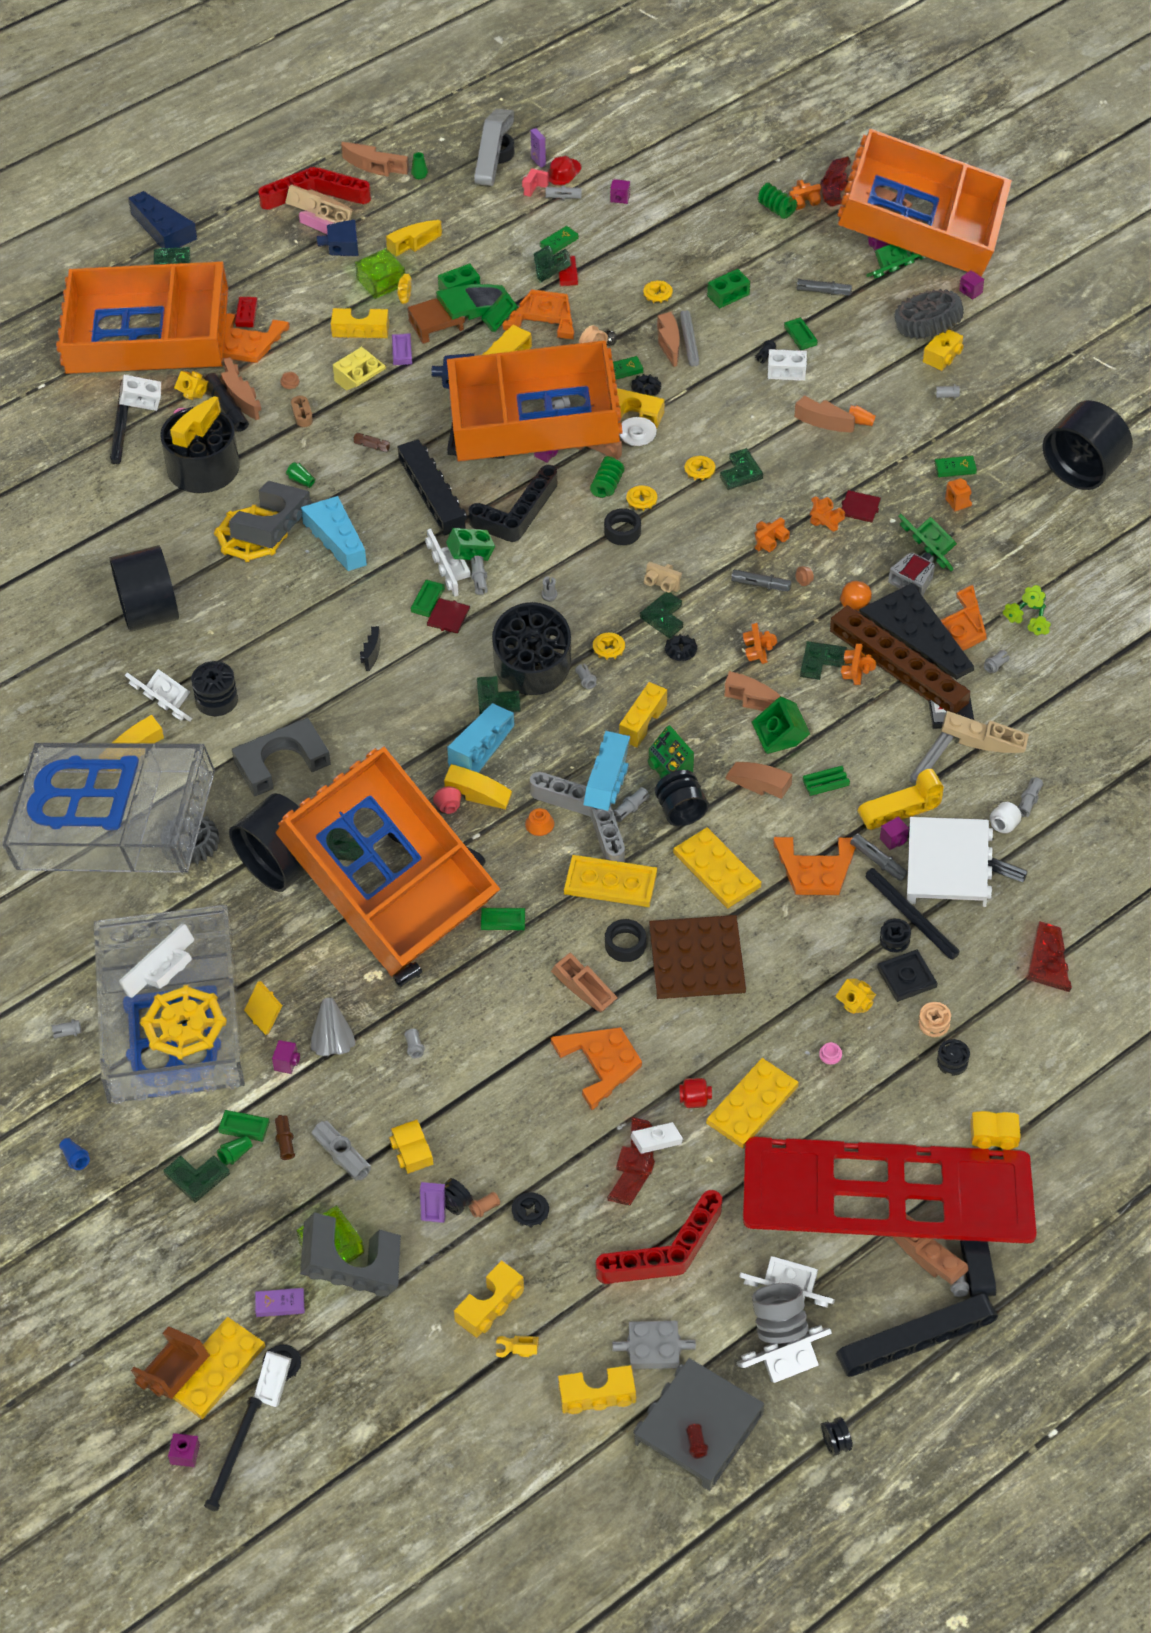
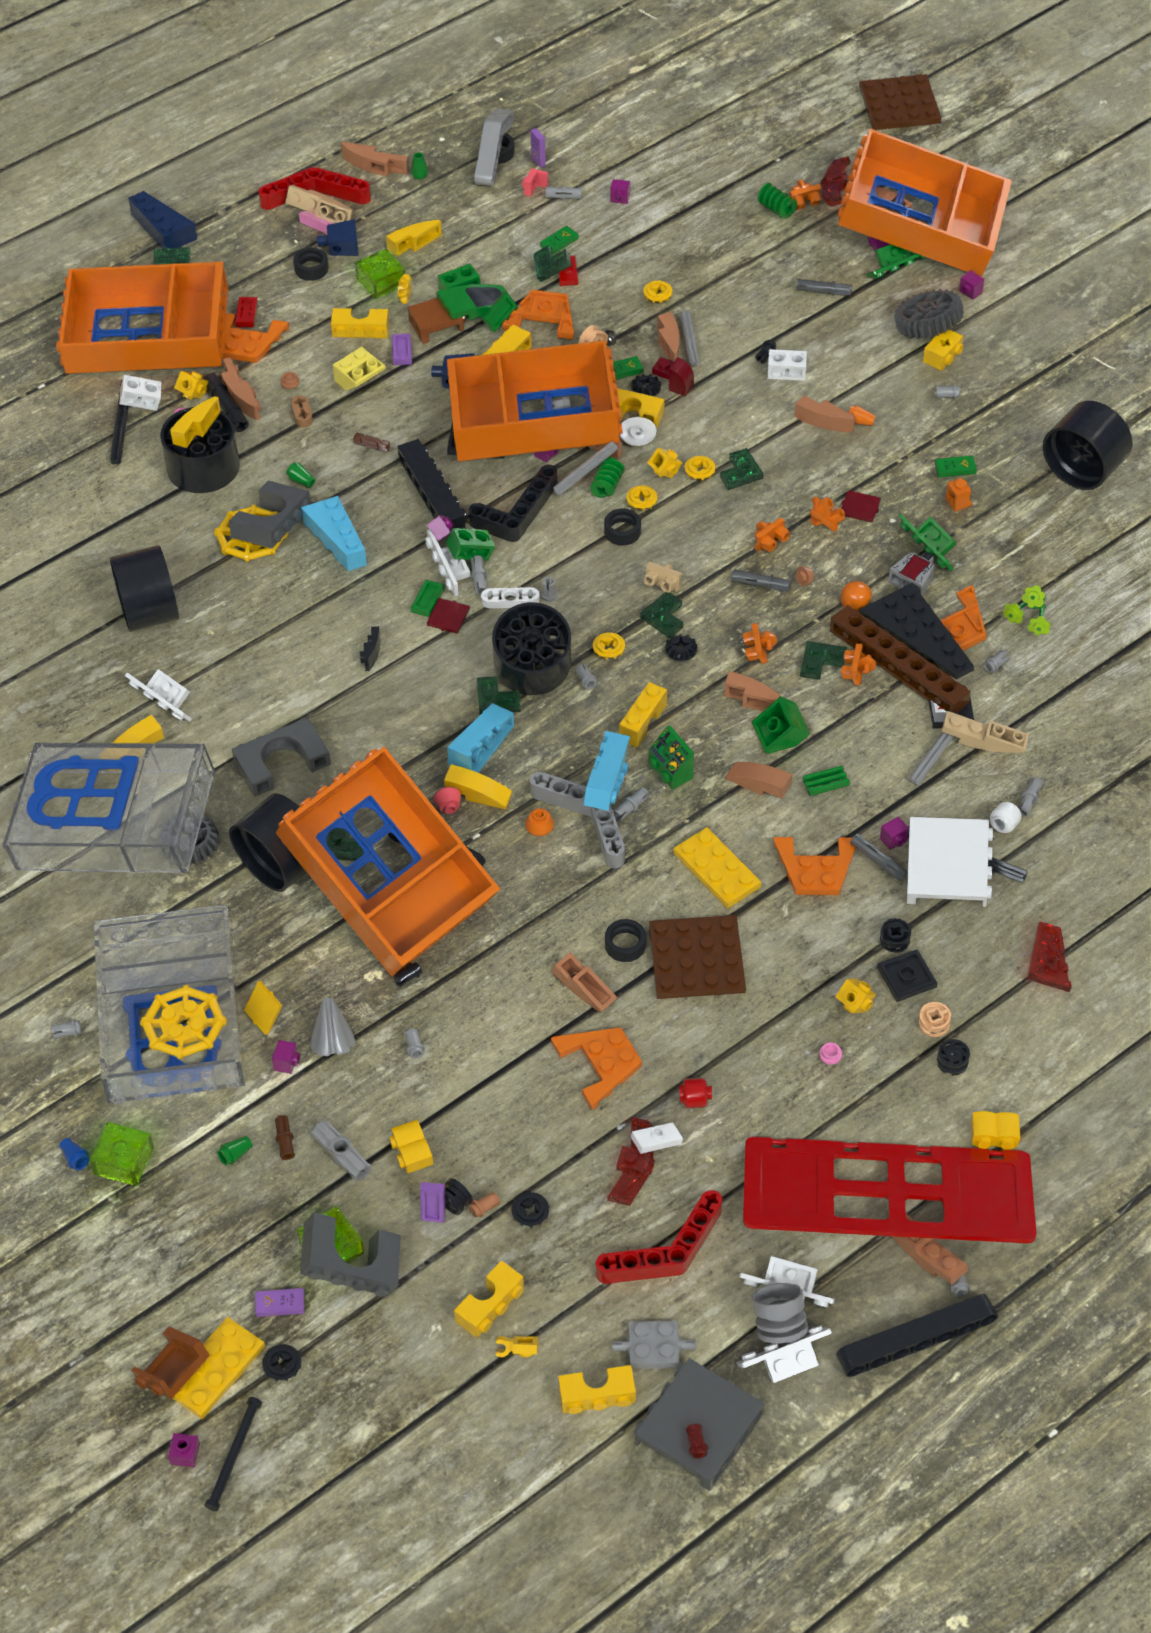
(121, 1153): none -> clear neon green brick
(161, 963): white bracket -> none
(198, 1181): clear green plate -> none
(214, 688): black wheel -> none
(243, 1125): green tile -> none
(272, 1378): white plate -> none
(307, 255): none -> black tyre
(441, 527): none -> plate
(495, 593): none -> white beam
(503, 919): green tile -> none
(563, 170): red piece -> none
(585, 468): none -> light grey axle
(610, 881): yellow plate -> none
(665, 462): none -> yellow brick
(677, 372): none -> dark red brick
(681, 798): black wheel -> none
(728, 288): green brick -> none
(752, 1102): yellow plate -> none
(800, 333): green tile -> none
(836, 1436): black wheel -> none
(900, 102): none -> reddish brown plate
(904, 803): yellow beam -> none
(912, 914): black axle -> none
(980, 1269): black beam -> none

